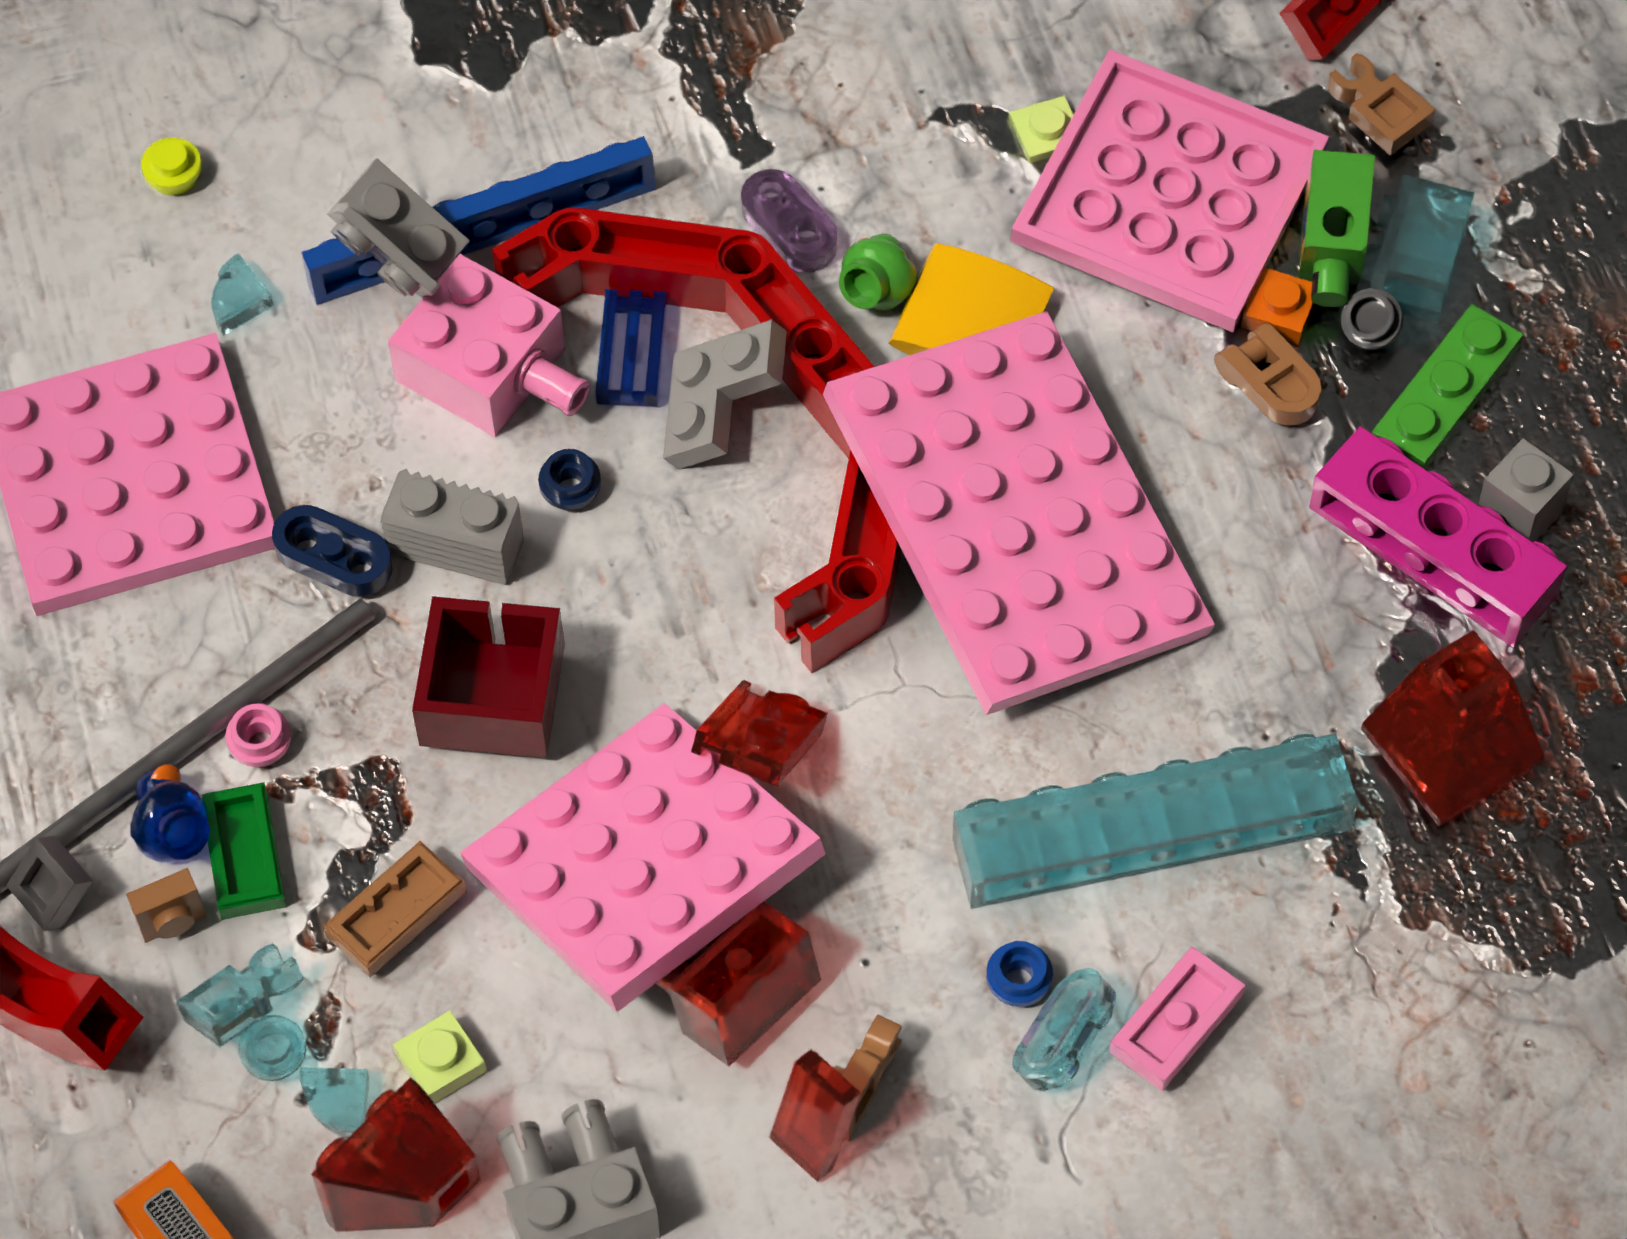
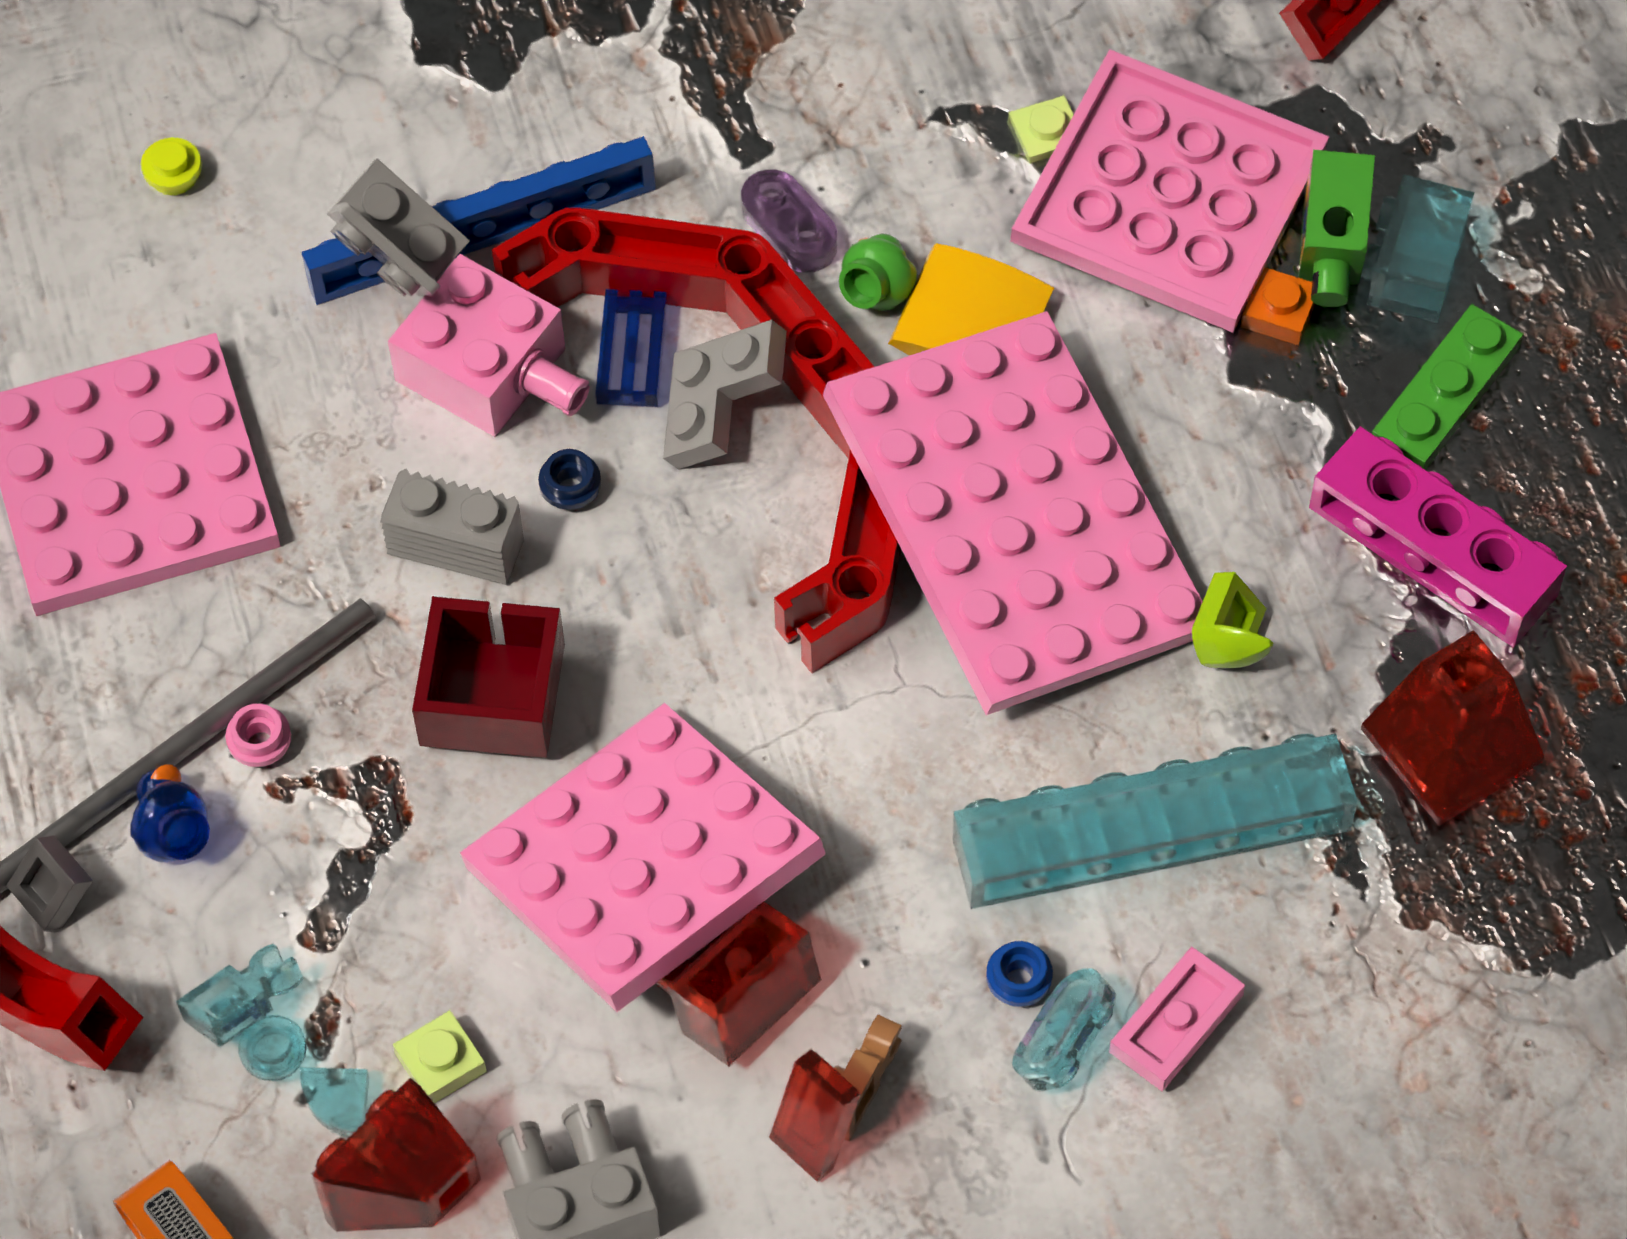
(166, 906): medium nougat plate -> none
(238, 295): clear light blue tile -> none
(243, 851): green tile -> none
(337, 550): dark blue plate -> none
(395, 909): medium nougat plate -> none
(760, 733): clear red plate -> none
(1229, 625): none -> lime plate
(1285, 390): medium nougat plate -> none
(1372, 319): black plate -> none
(1383, 110): medium nougat plate -> none
(1527, 490): light grey brick -> none

